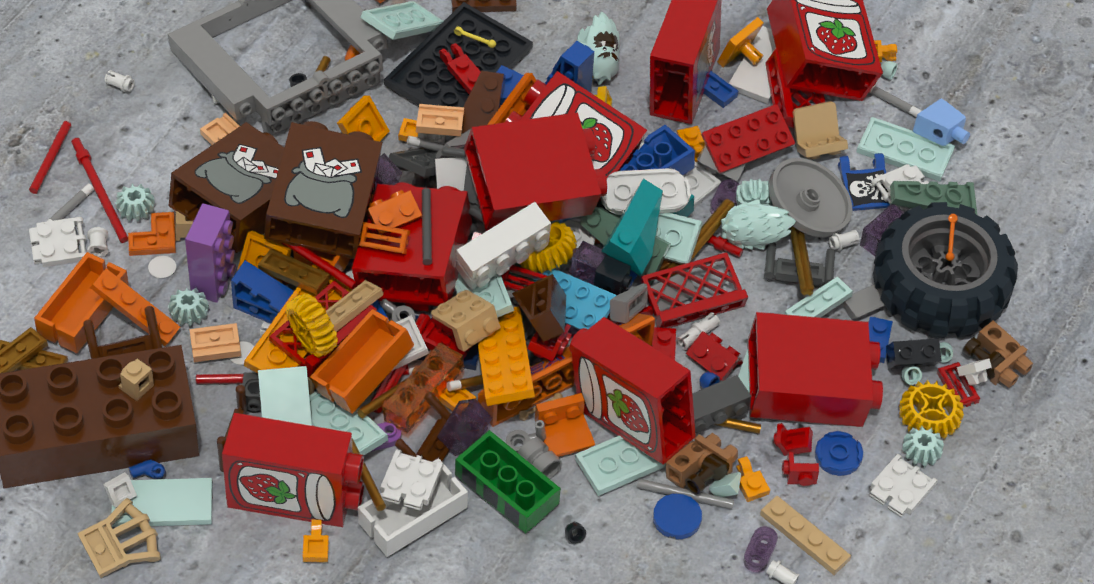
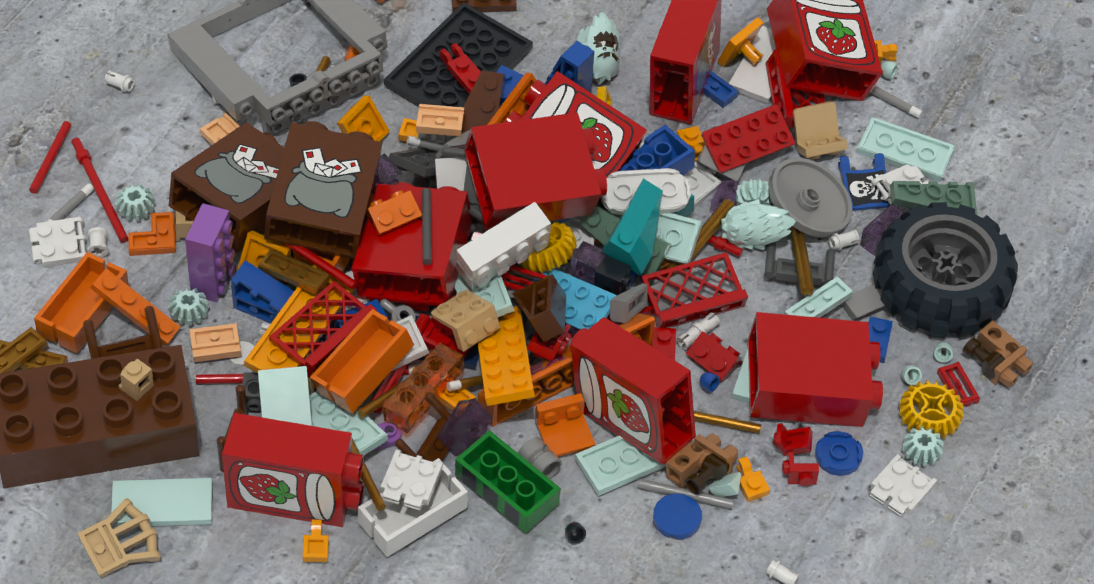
(119, 489): white tile -> none
(148, 468): blue arm -> none
(162, 266): white sticker -> none
(311, 325): yellow gear -> none
(353, 304): tan tile -> none
(402, 20): light aqua tile -> none
(403, 241): orange tile -> none
(459, 31): light yellow hinge -> none
(522, 437): light grey plate -> none
(523, 415): tan hinge -> none
(720, 402): dark grey brick -> none
(759, 551): clear purple plate -> none
(805, 535): tan plate -> none
(913, 352): black brick -> none
(941, 124): light blue torso -> none
(952, 219): orange hinge -> none
(975, 371): white tile -> none

